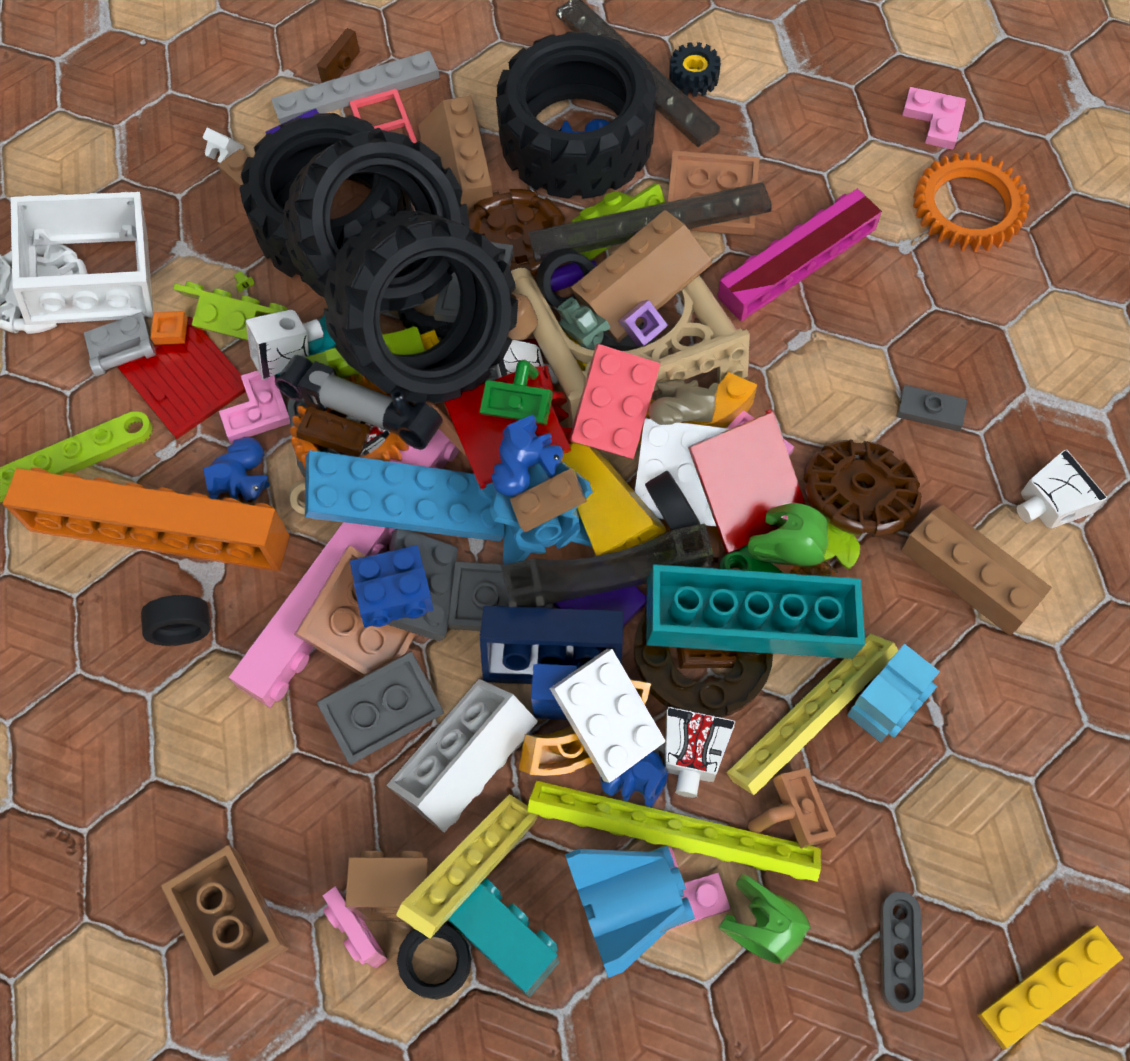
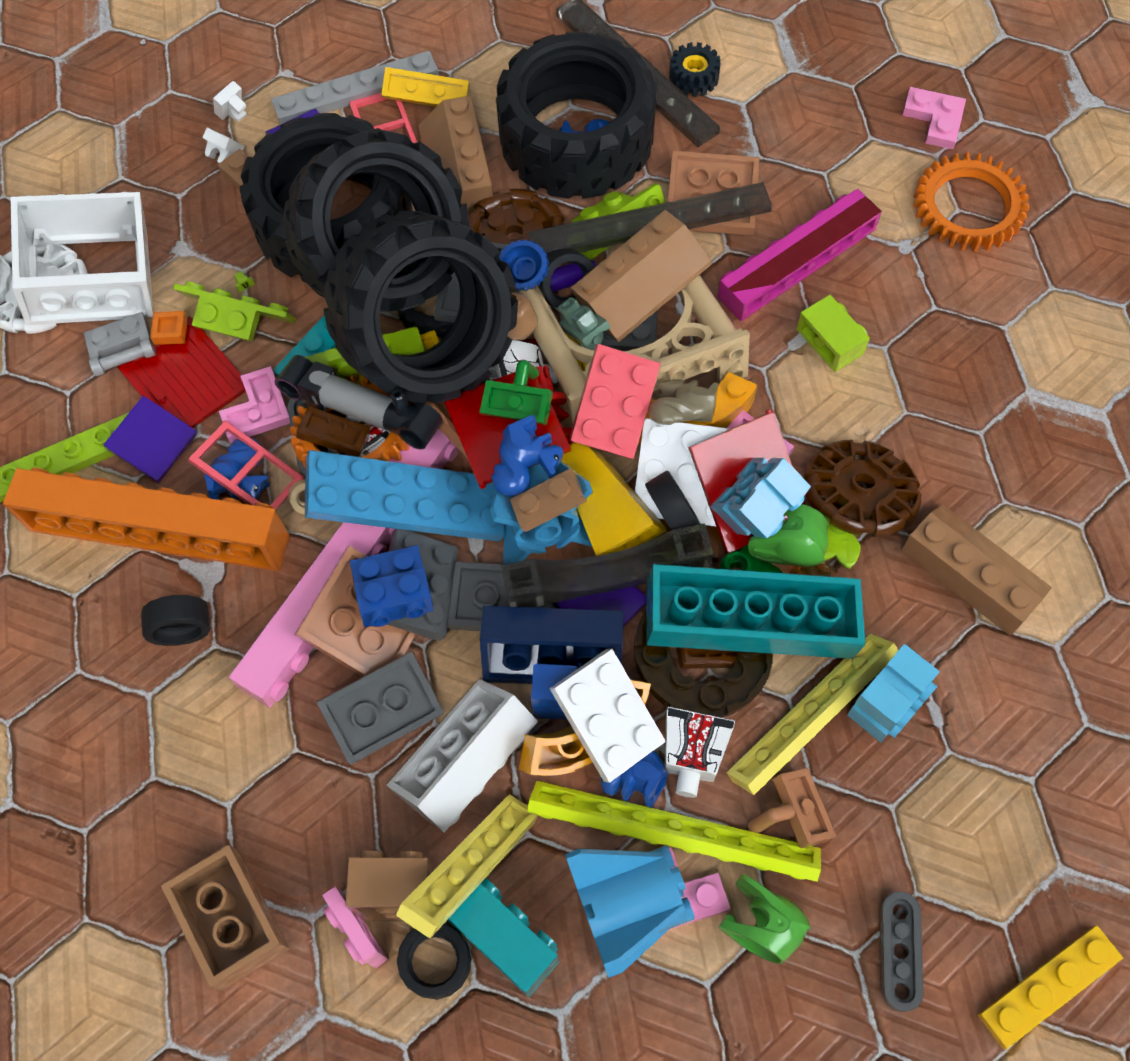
(150, 439): none -> dark purple tile
(230, 102): none -> white tile
(232, 485): none -> coral window
(277, 338): white torso -> none
(339, 56): reddish brown plate -> none
(421, 87): none -> yellow plate
(527, 263): none -> blue hat
(652, 323): medium lavender plate -> none
(761, 497): none -> medium azure brick
(833, 333): none -> lime brick
(932, 408): dark grey plate -> none
(1060, 493): white torso -> none

